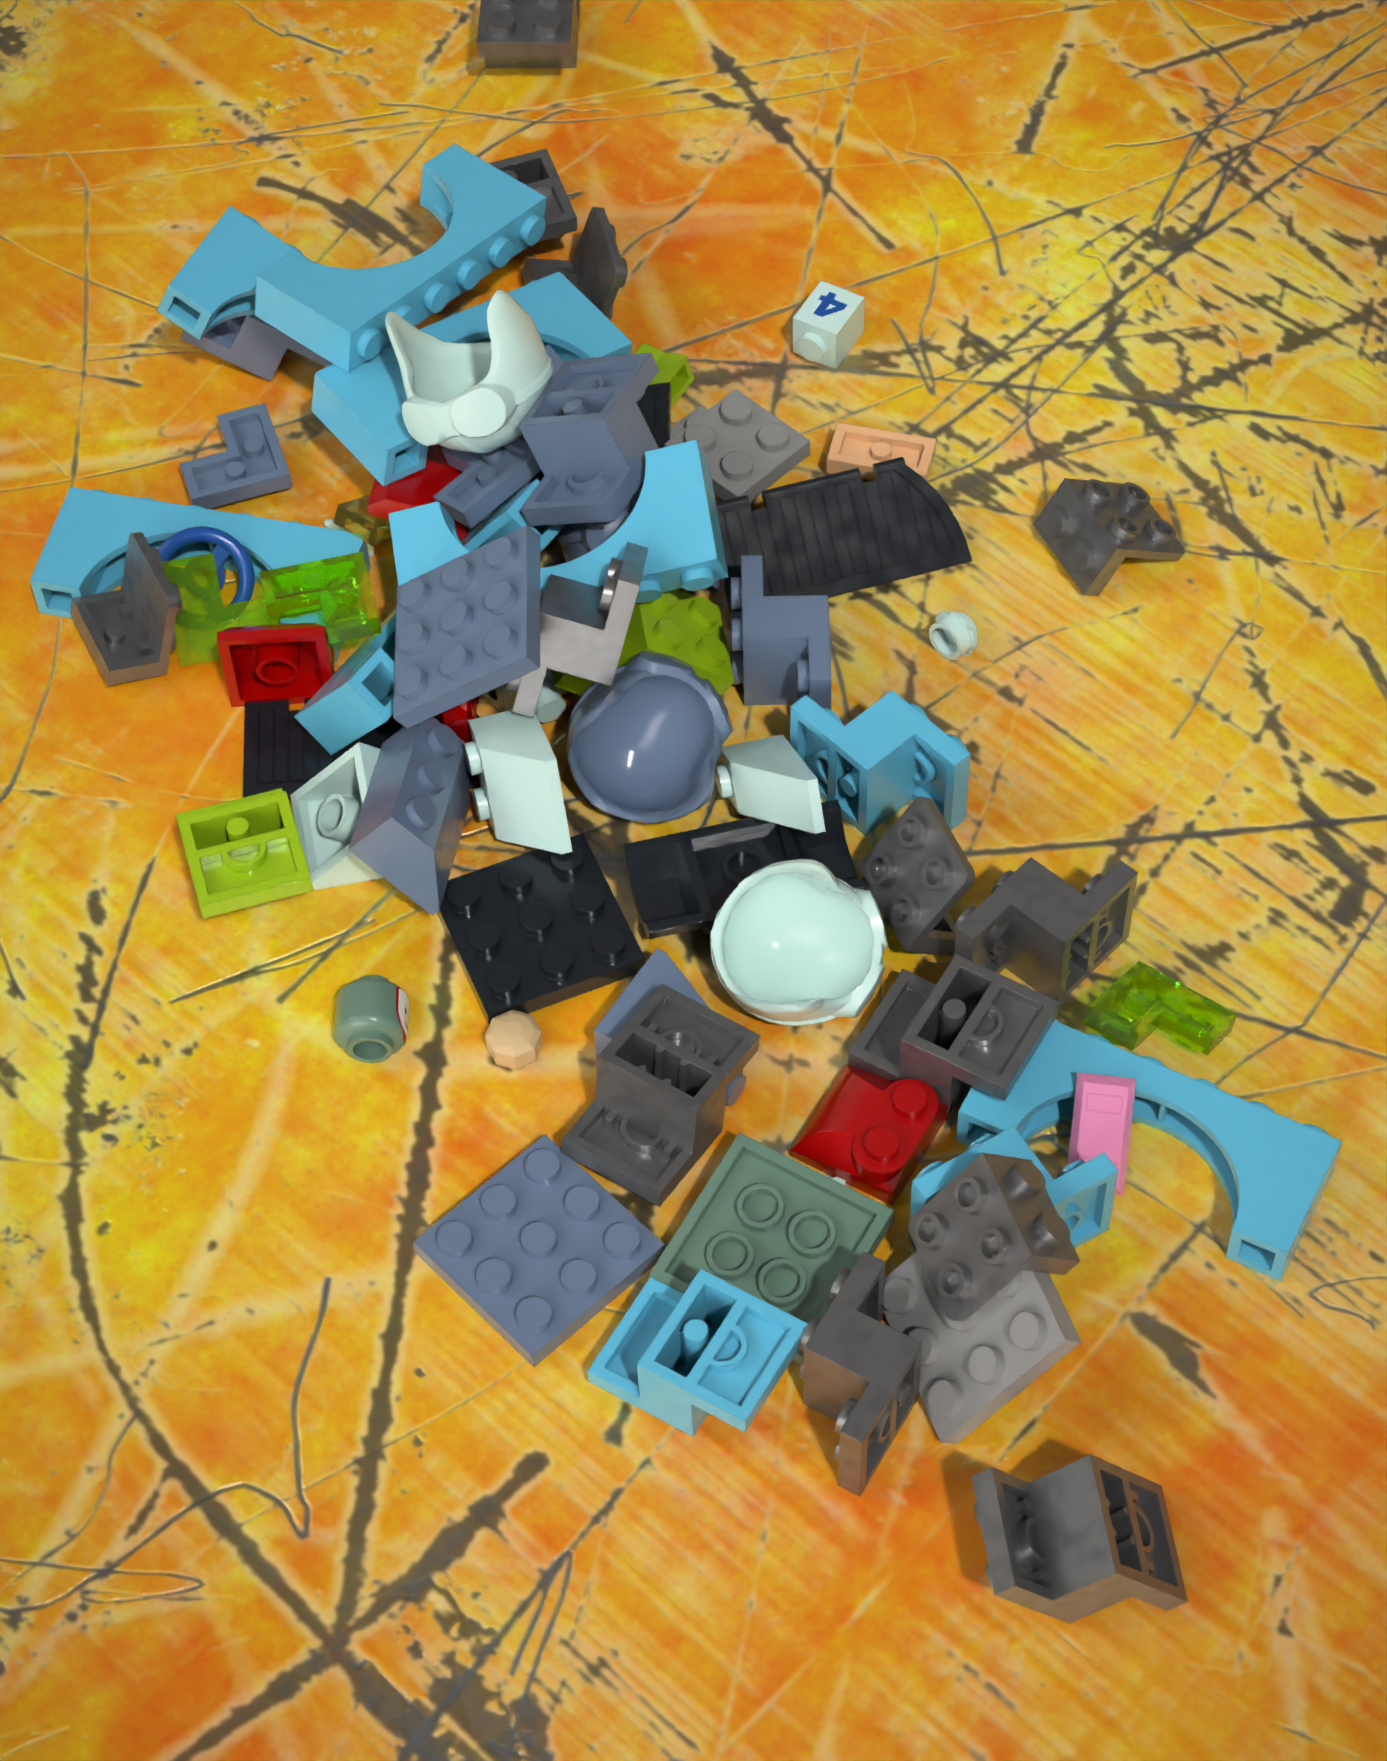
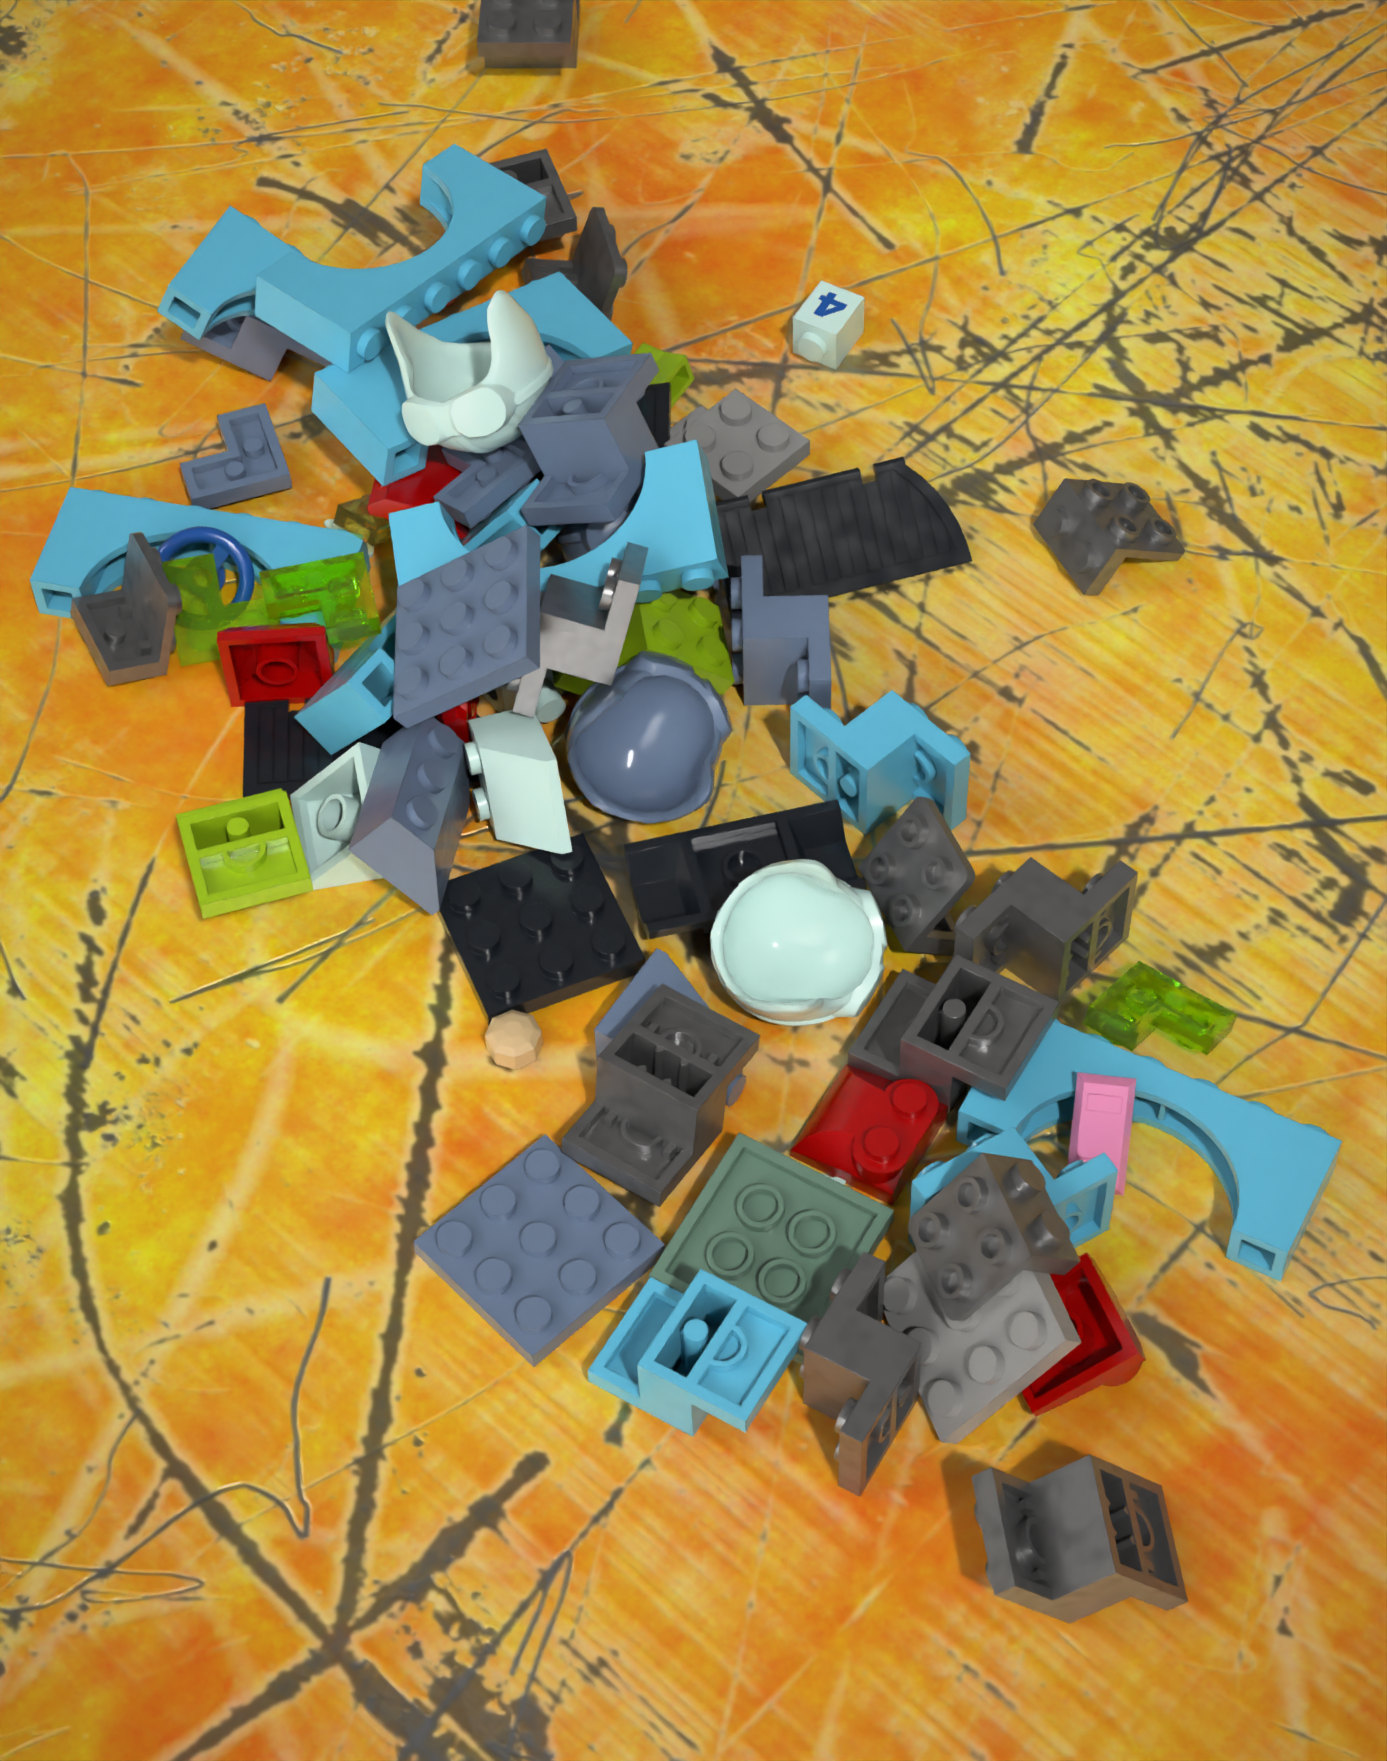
(371, 1018): sand green head -> none
(771, 784): light aqua slope -> none
(864, 446): light nougat plate -> none
(953, 634): light aqua plate -> none
(1109, 1344): none -> red slope

